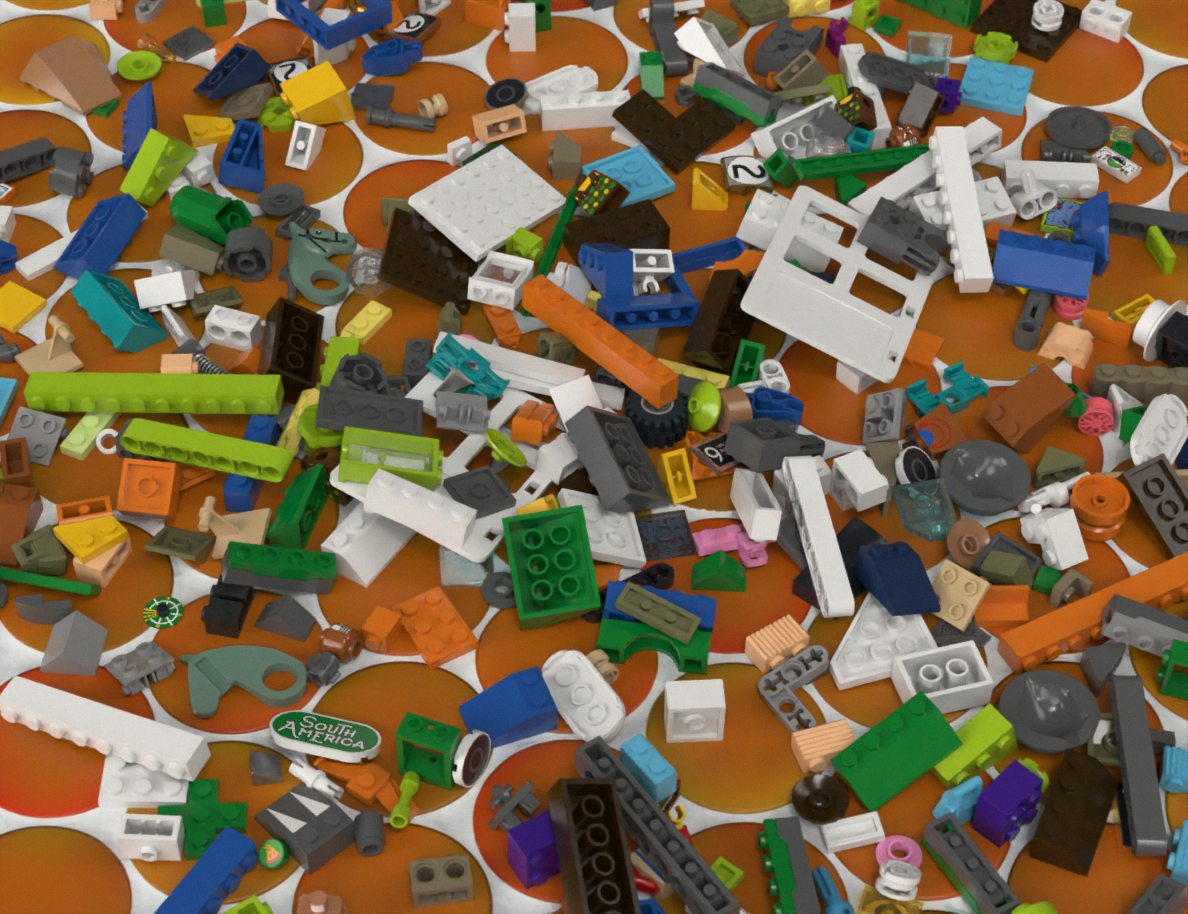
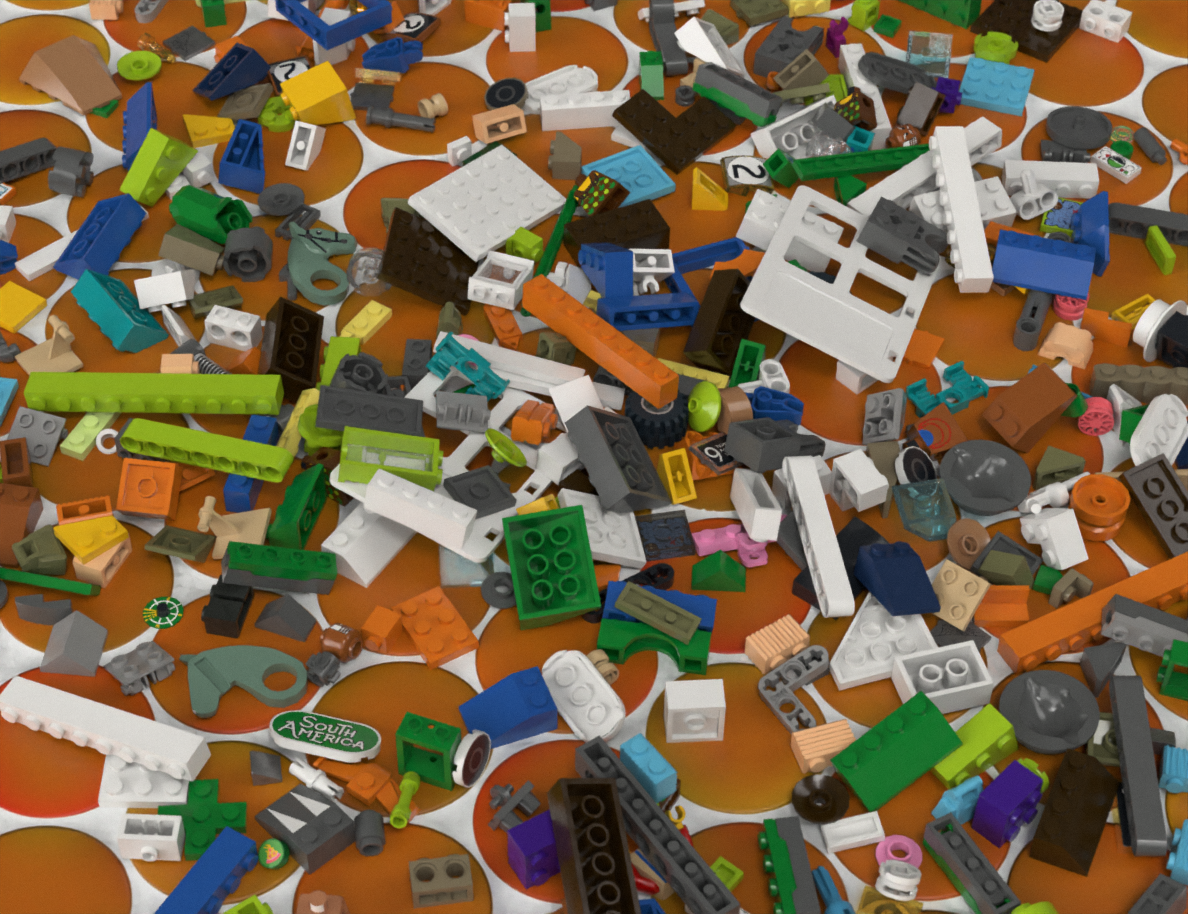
(387, 77): none -> clear yellow plate

